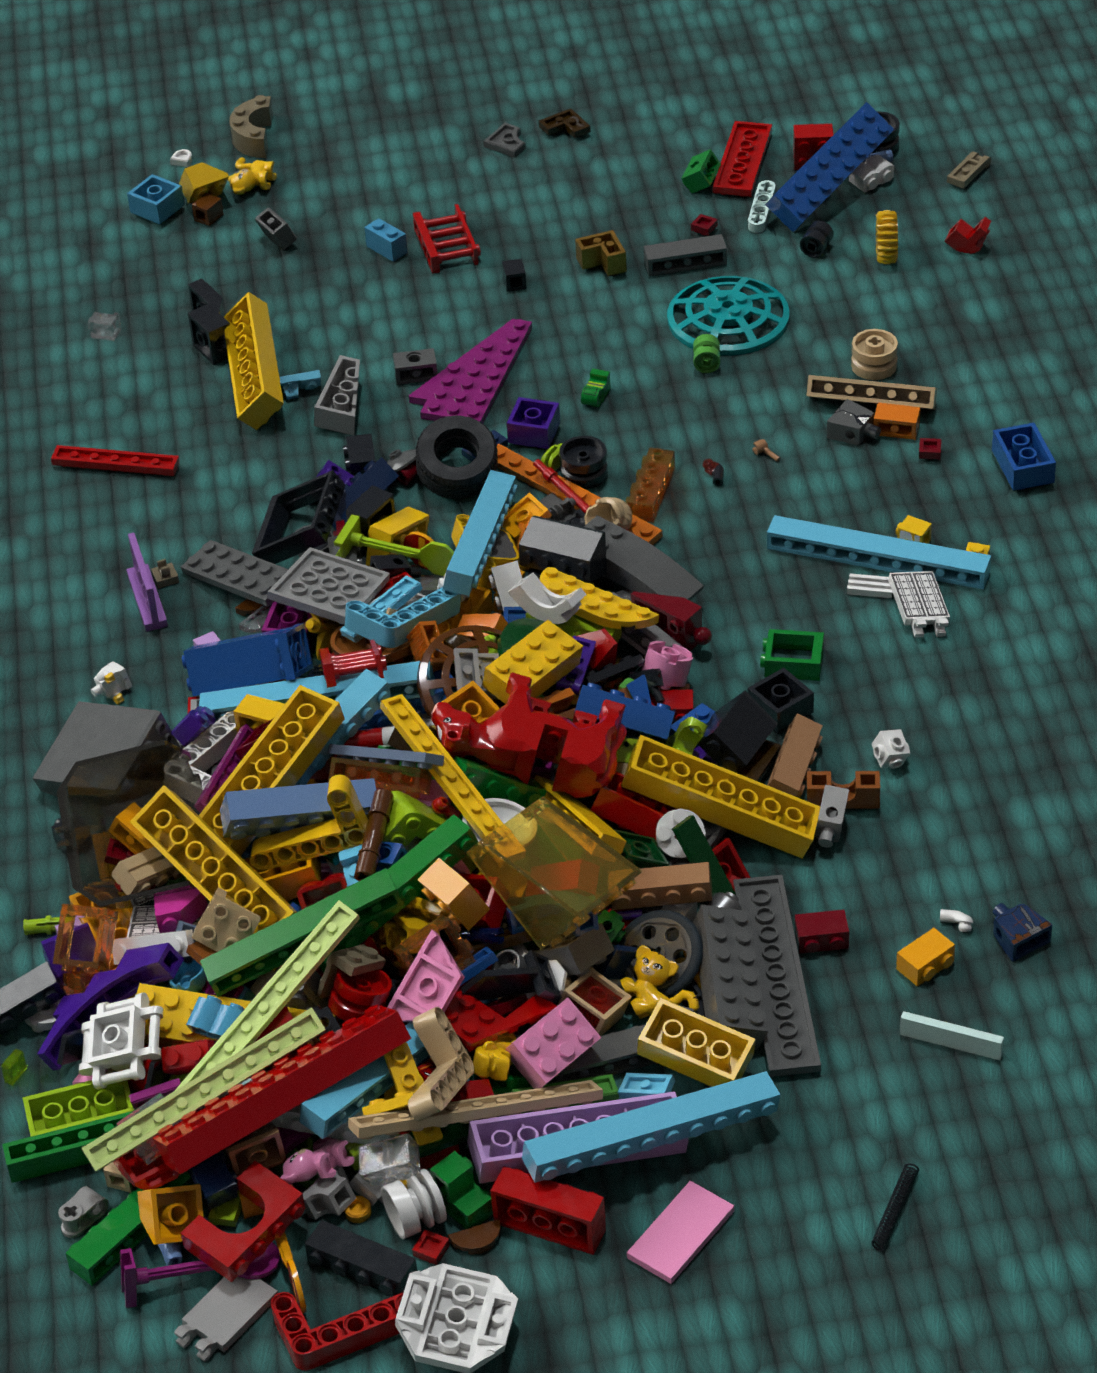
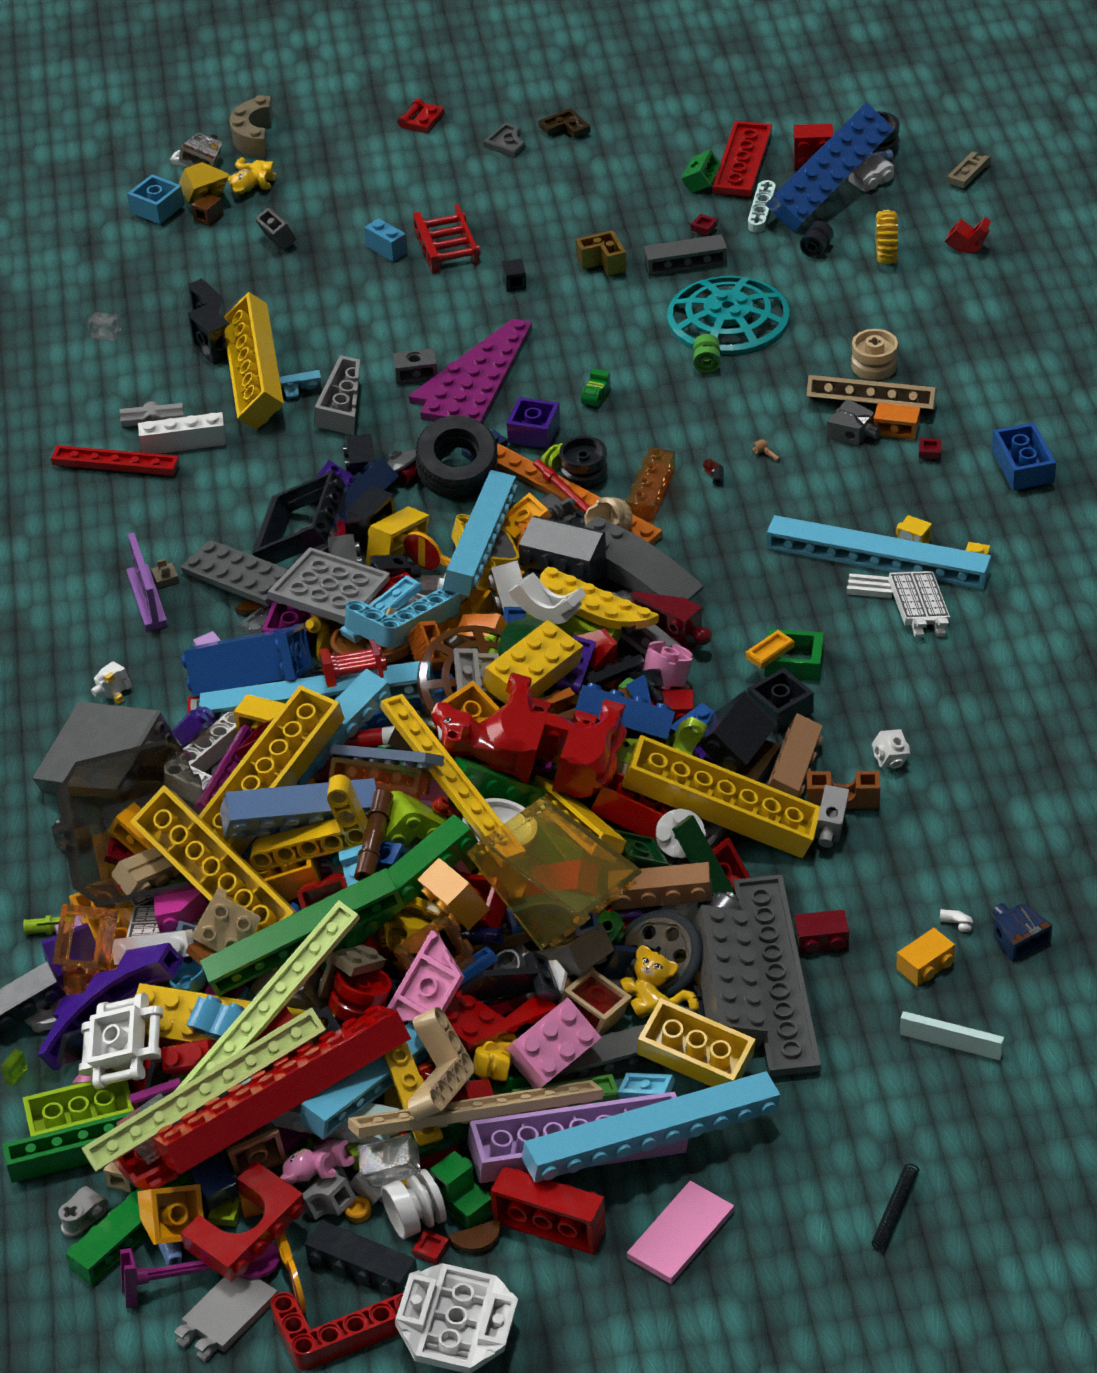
(150, 412): none -> light grey piece
(182, 433): none -> white brick
(201, 149): none -> light grey torso
(380, 1105): yellow plate -> none
(425, 120): none -> red plate
(434, 555): lime piece -> none
(769, 649): none -> light orange tile

